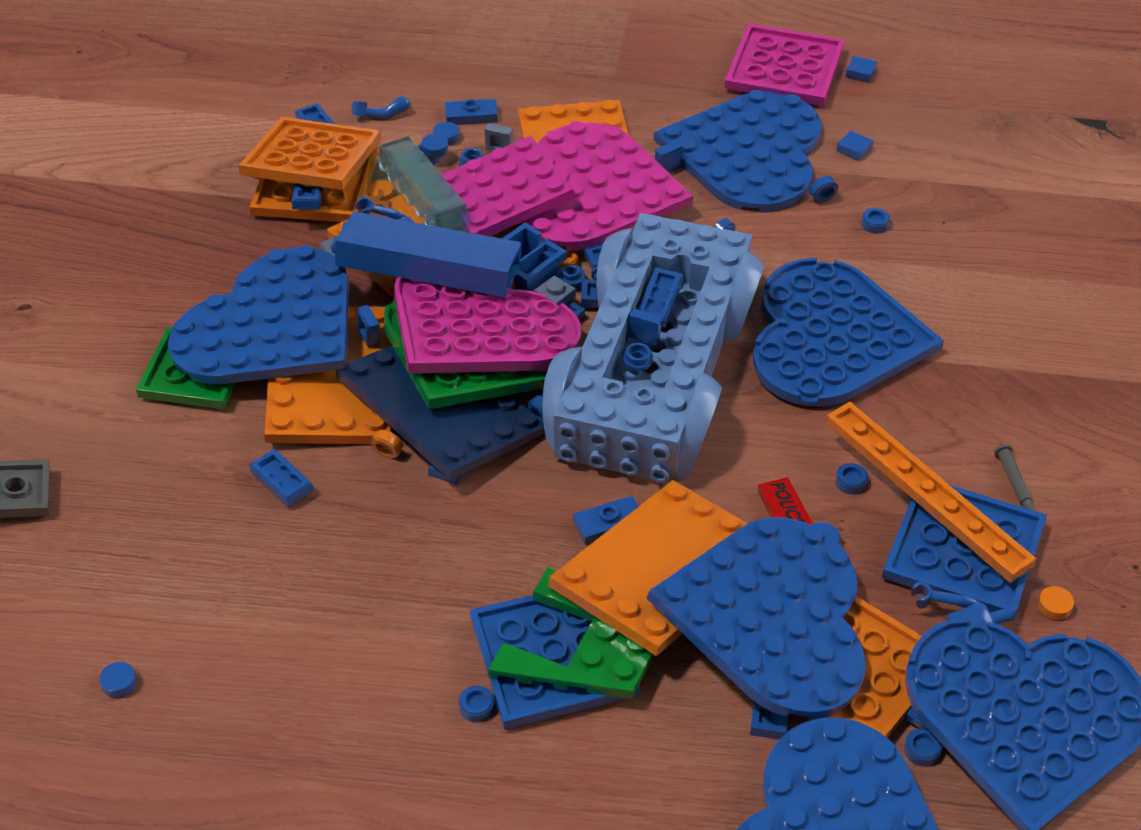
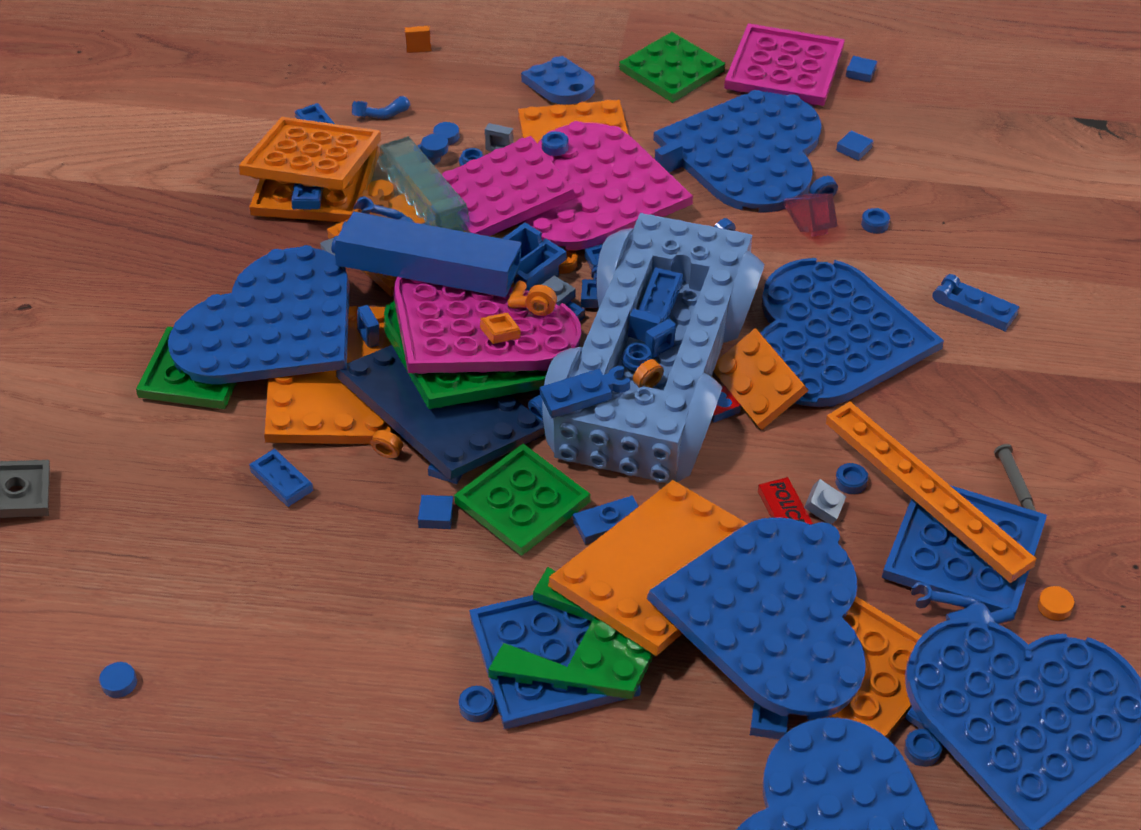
(418, 39): none -> orange tile
(435, 512): none -> blue tile
(471, 111): blue plate -> none
(500, 328): none -> orange tile
(522, 499): none -> green plate
(539, 299): none -> orange plate
(555, 143): none -> blue tile
(560, 81): none -> blue plate
(572, 275): blue plate -> none
(583, 391): none -> blue plate
(648, 374): none -> orange tile
(661, 337): none -> blue tile
(672, 66): none -> green plate
(726, 406): none -> tile
(759, 379): none -> orange plate
(812, 212): none -> clear pink slope
(825, 502): none -> sand blue plate
(975, 303): none -> blue plate

